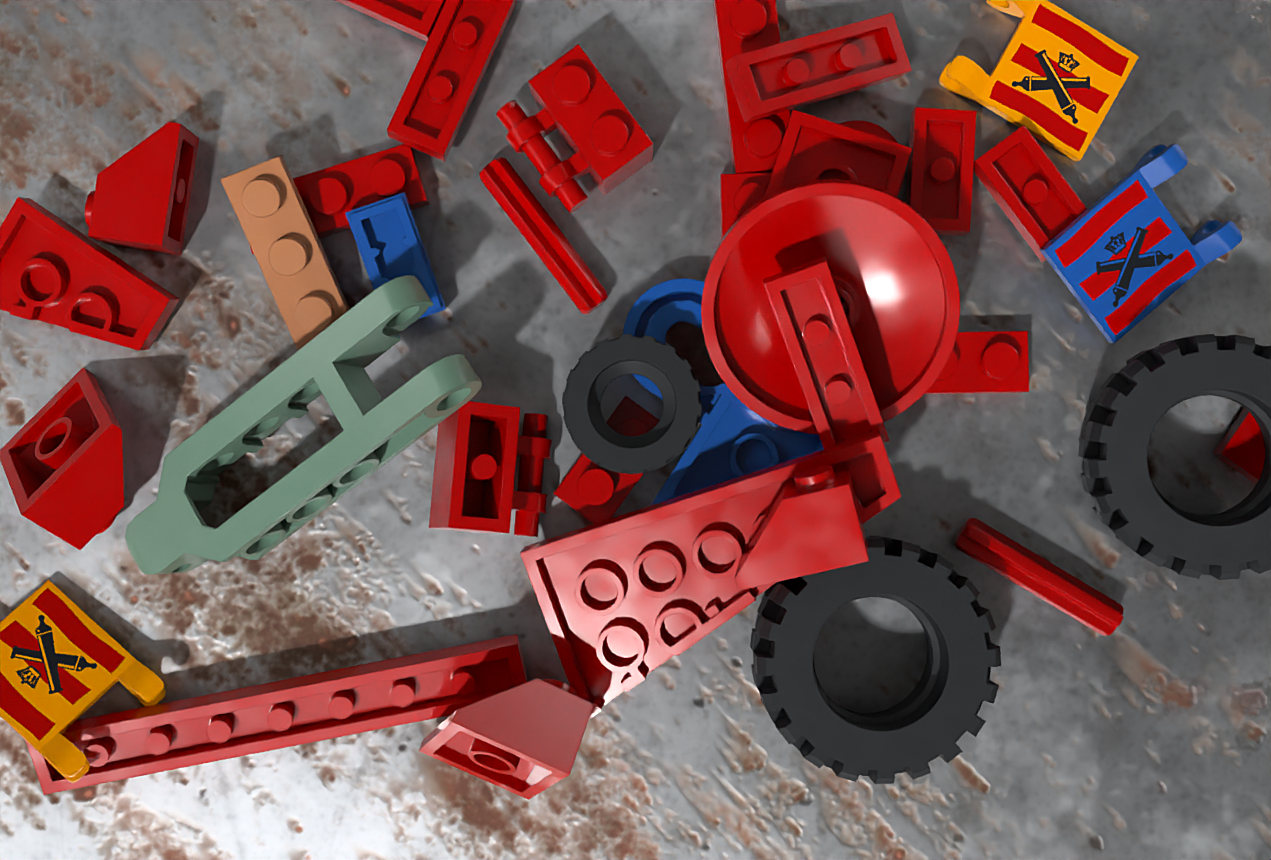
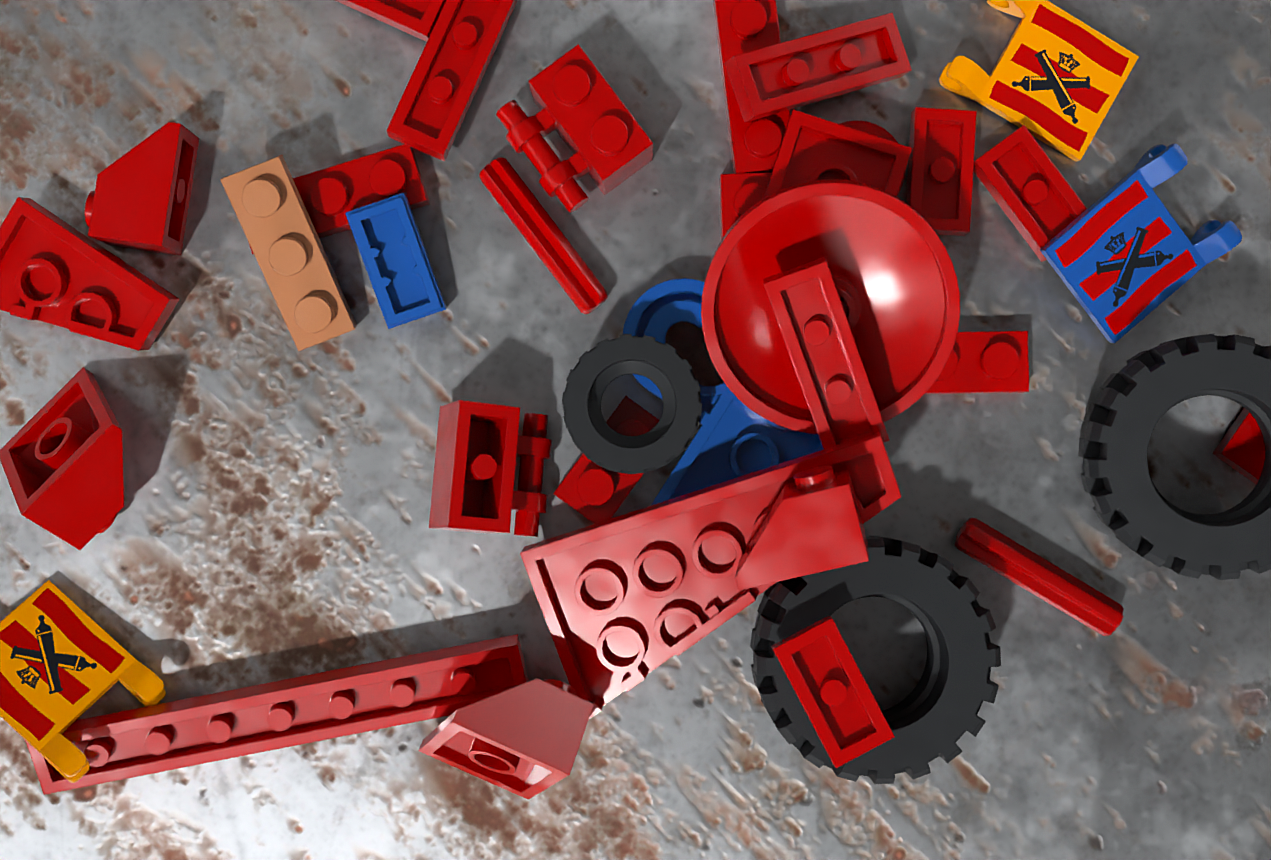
(172, 533): sand green piece -> none
(832, 691): none -> red plate

